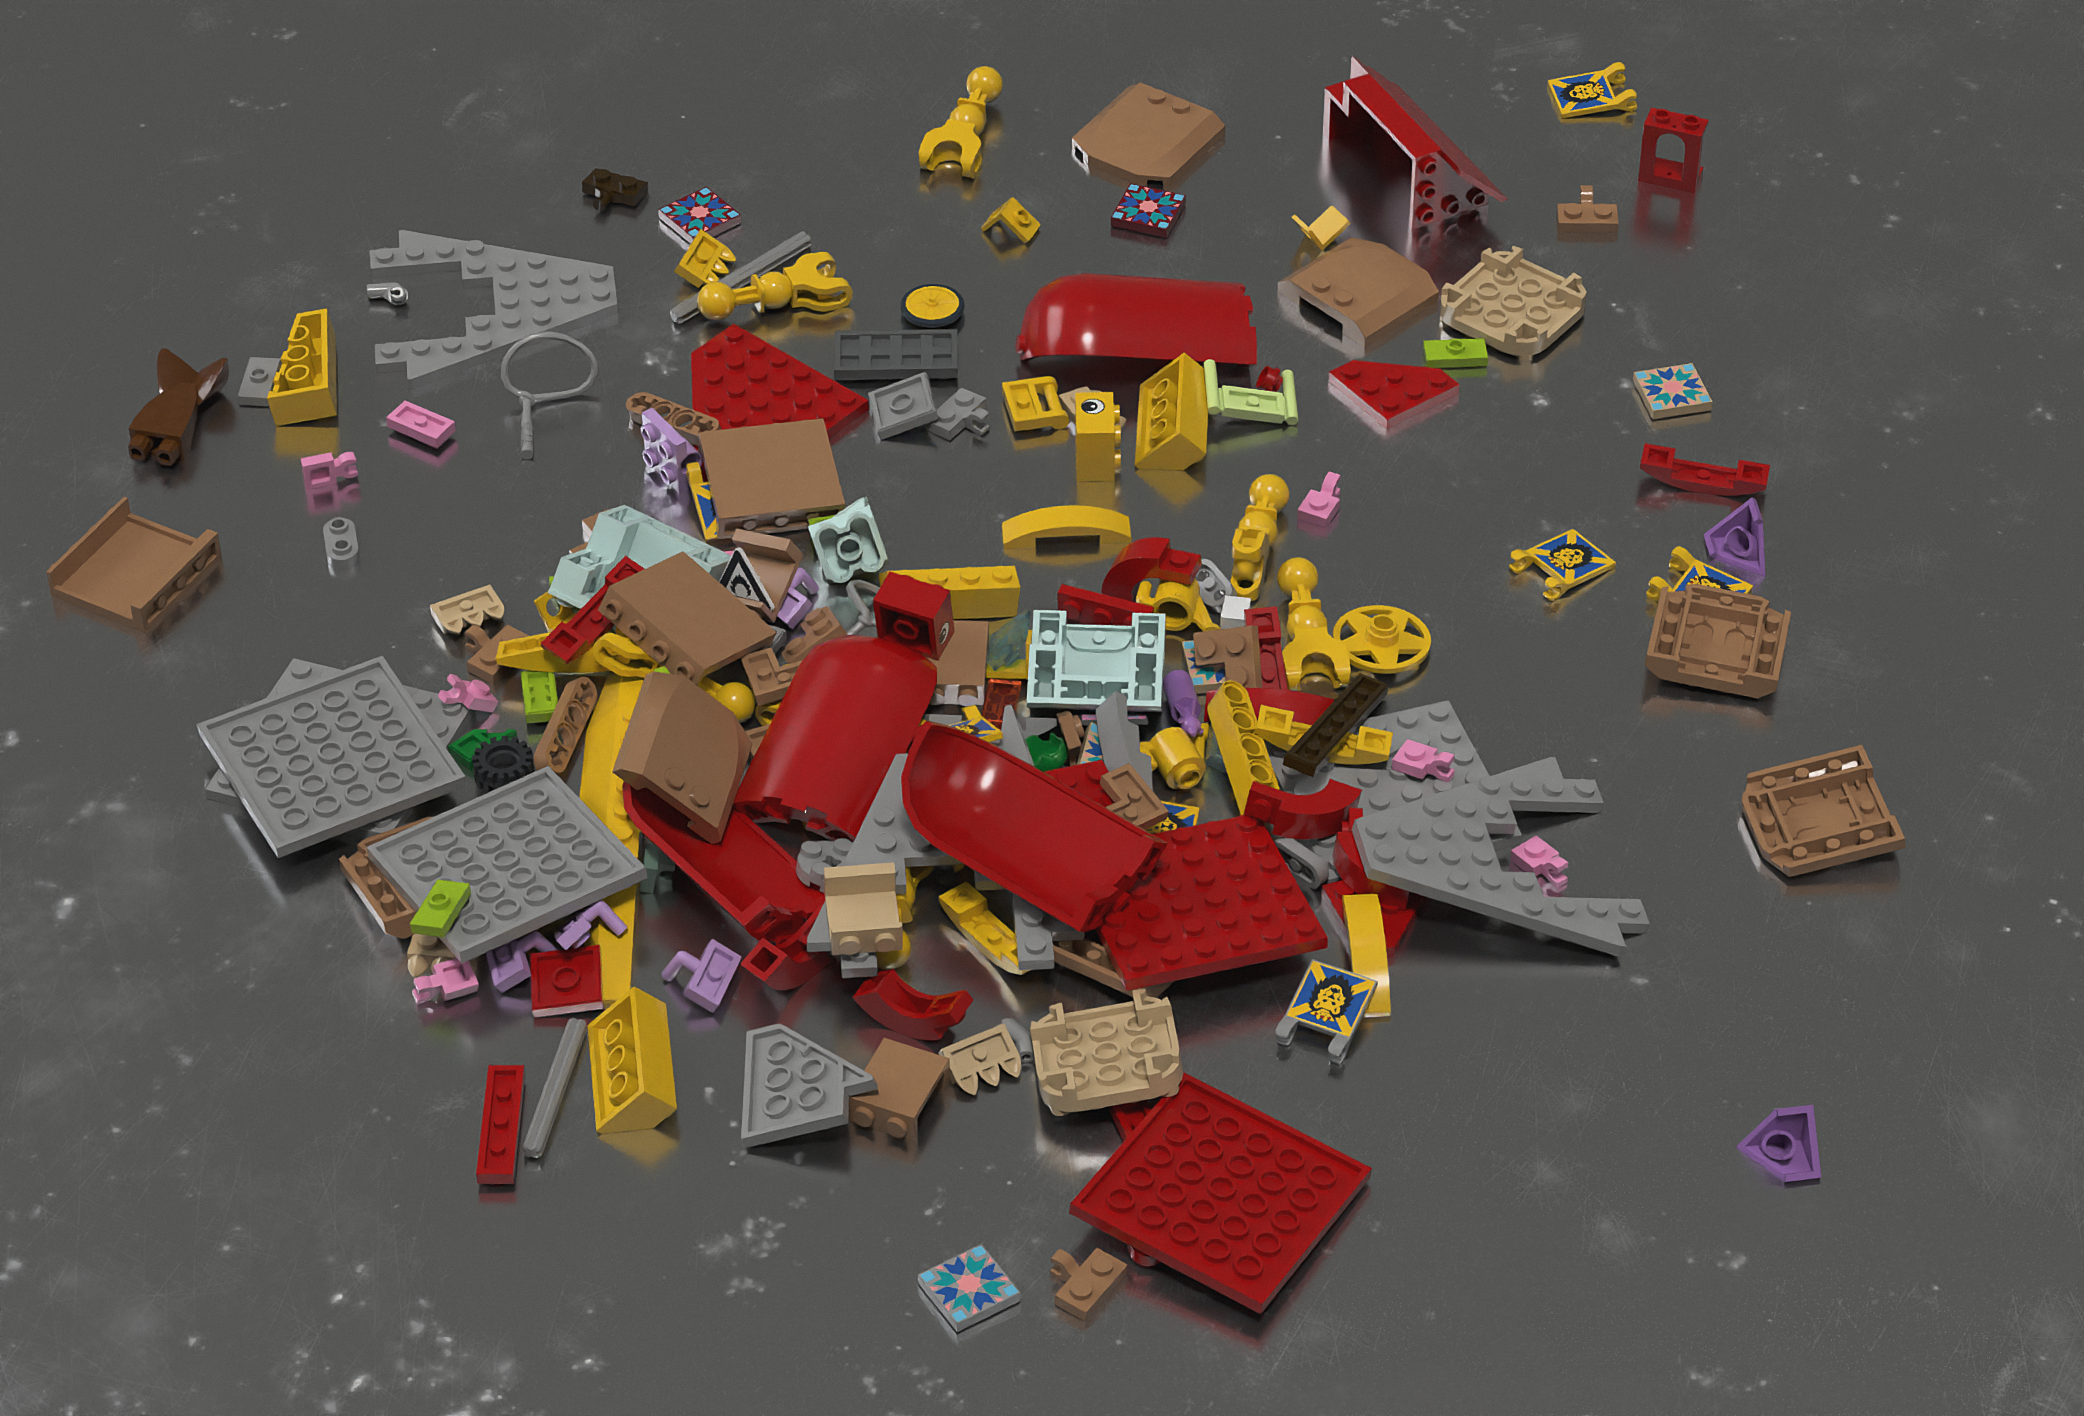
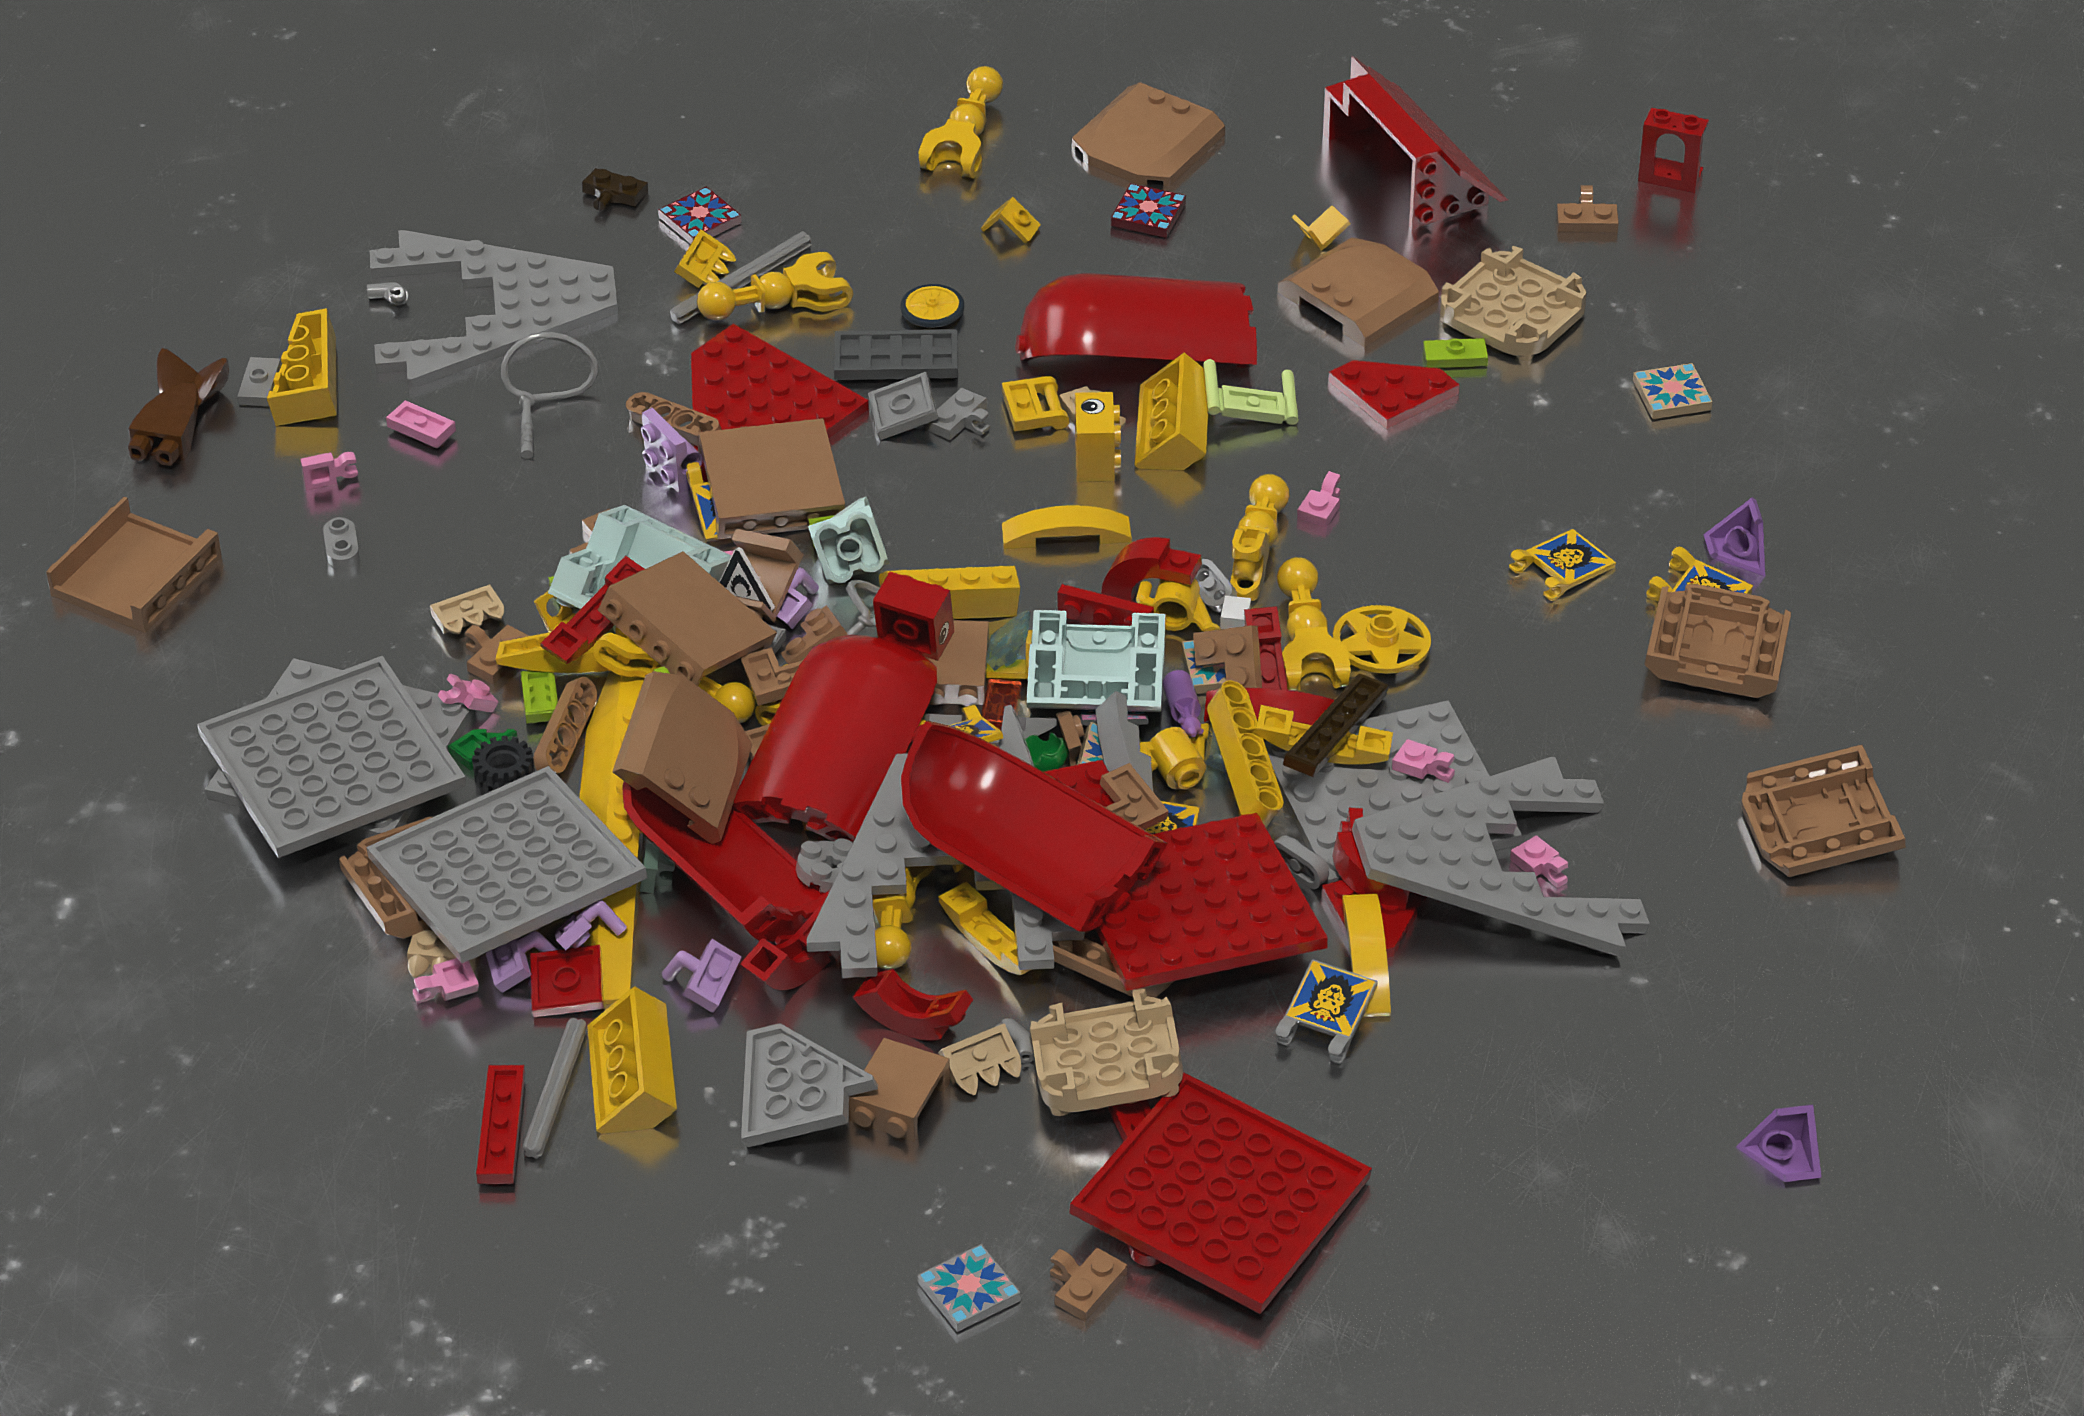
(440, 908): lime plate -> none
(862, 909): tan panel -> none
(1269, 379): red plate -> none
(1302, 815): red arch -> none
(1591, 92): flag -> none
(1702, 477): red slope -> none

